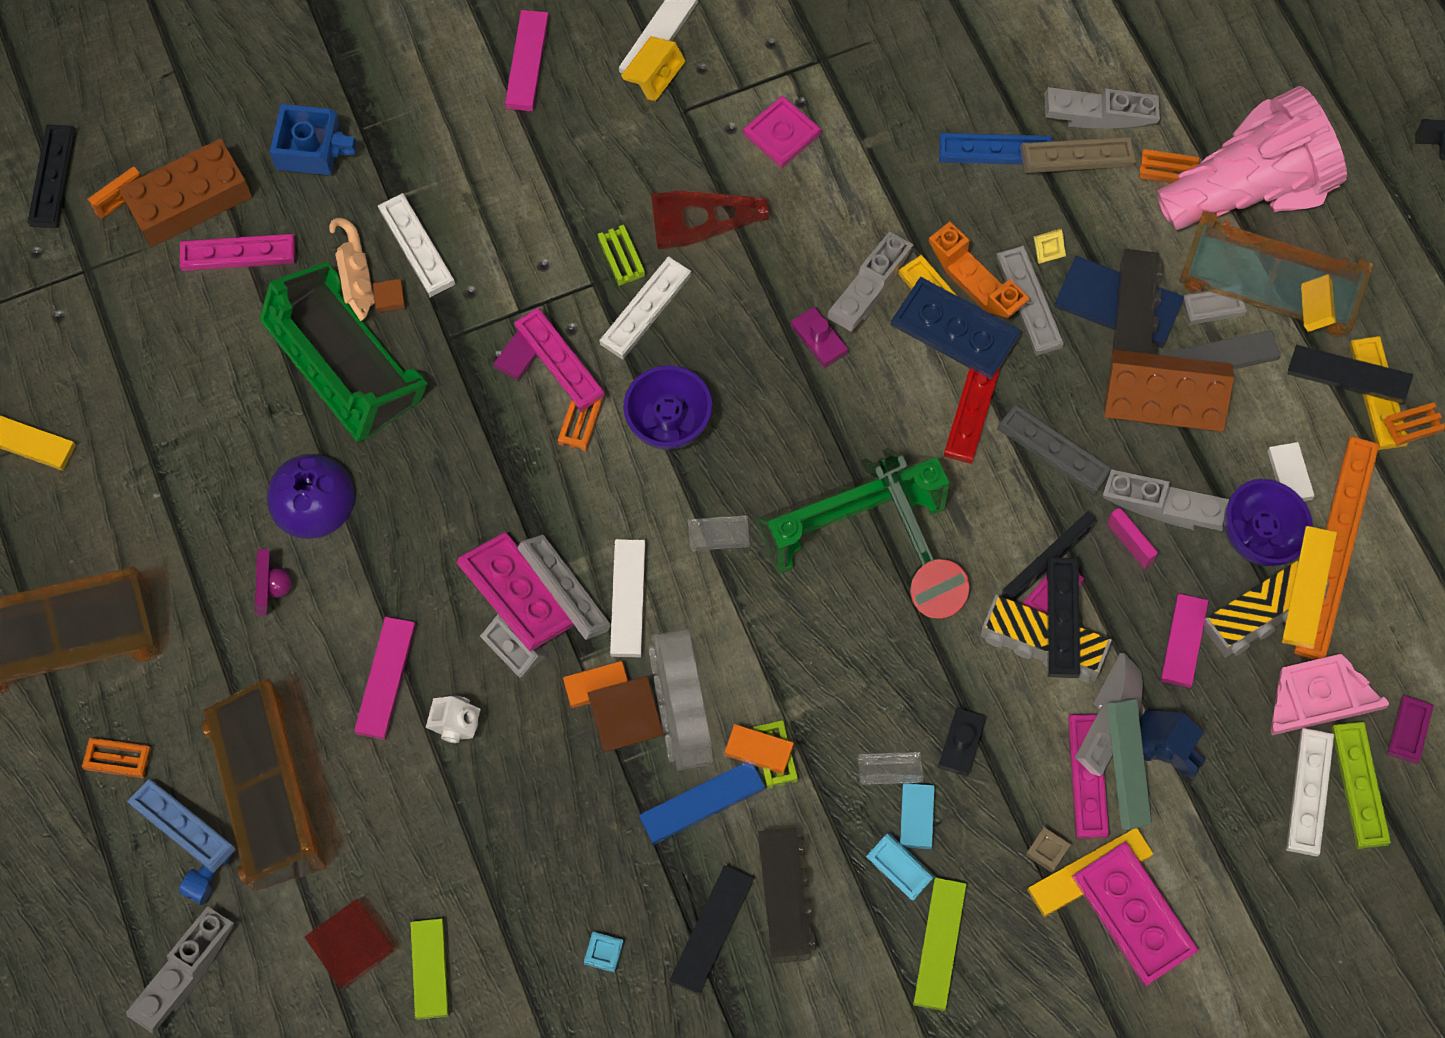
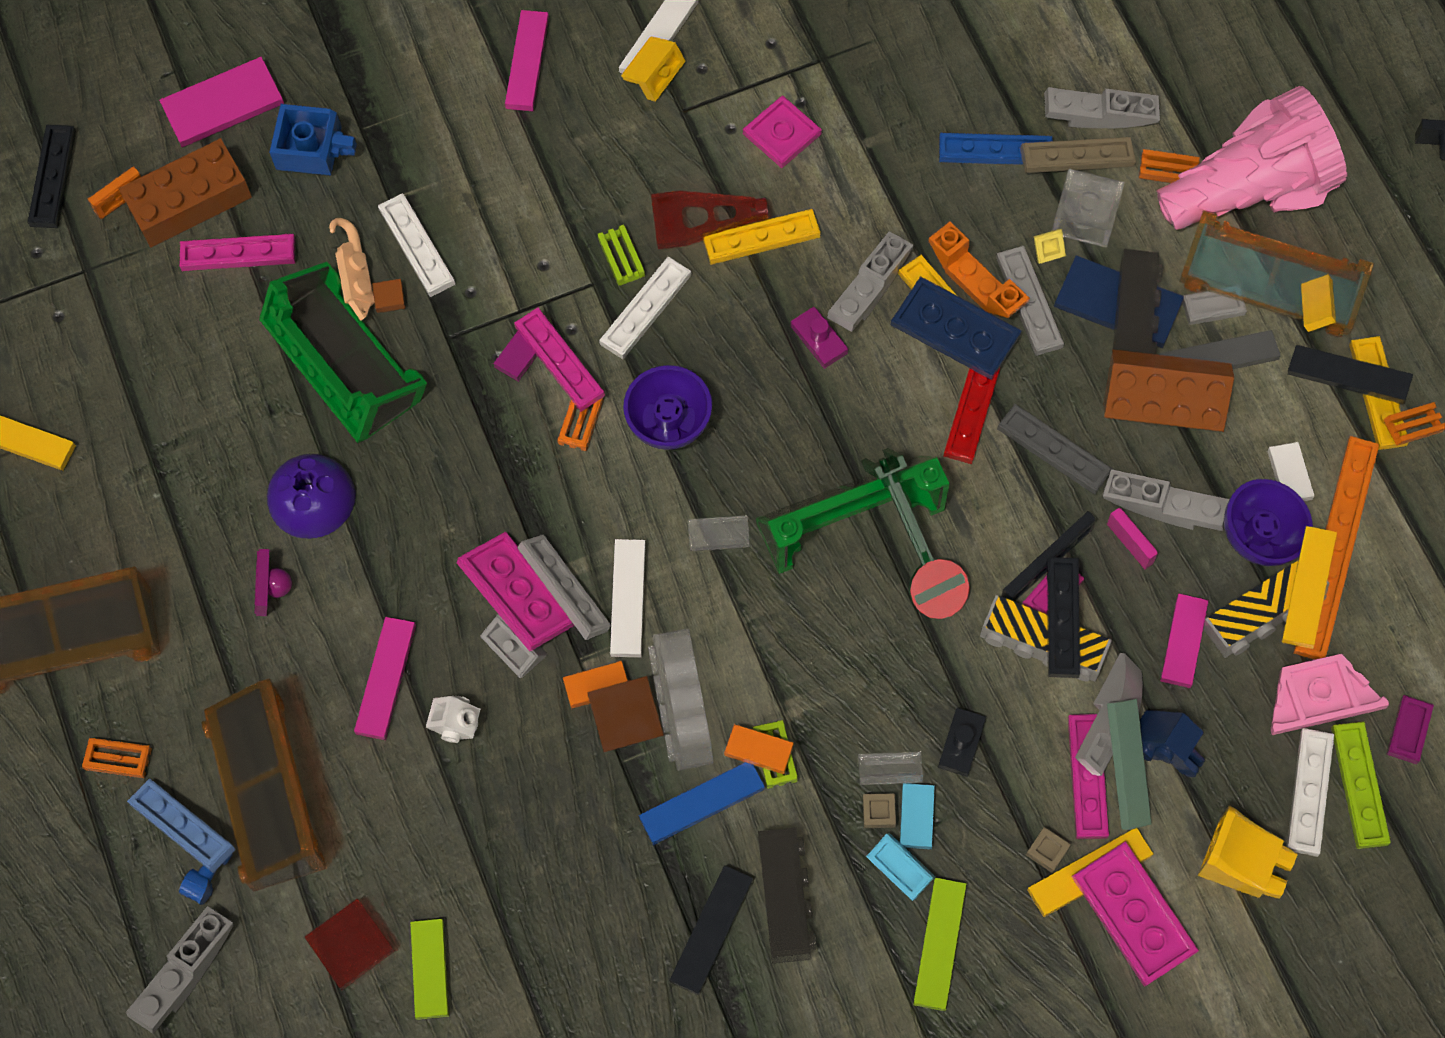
(221, 101): none -> dark pink tile
(603, 952): medium azure tile -> none
(761, 236): none -> yellow tile
(879, 811): none -> dark tan plate
(1088, 207): none -> clear brick
(1245, 857): none -> yellow hips

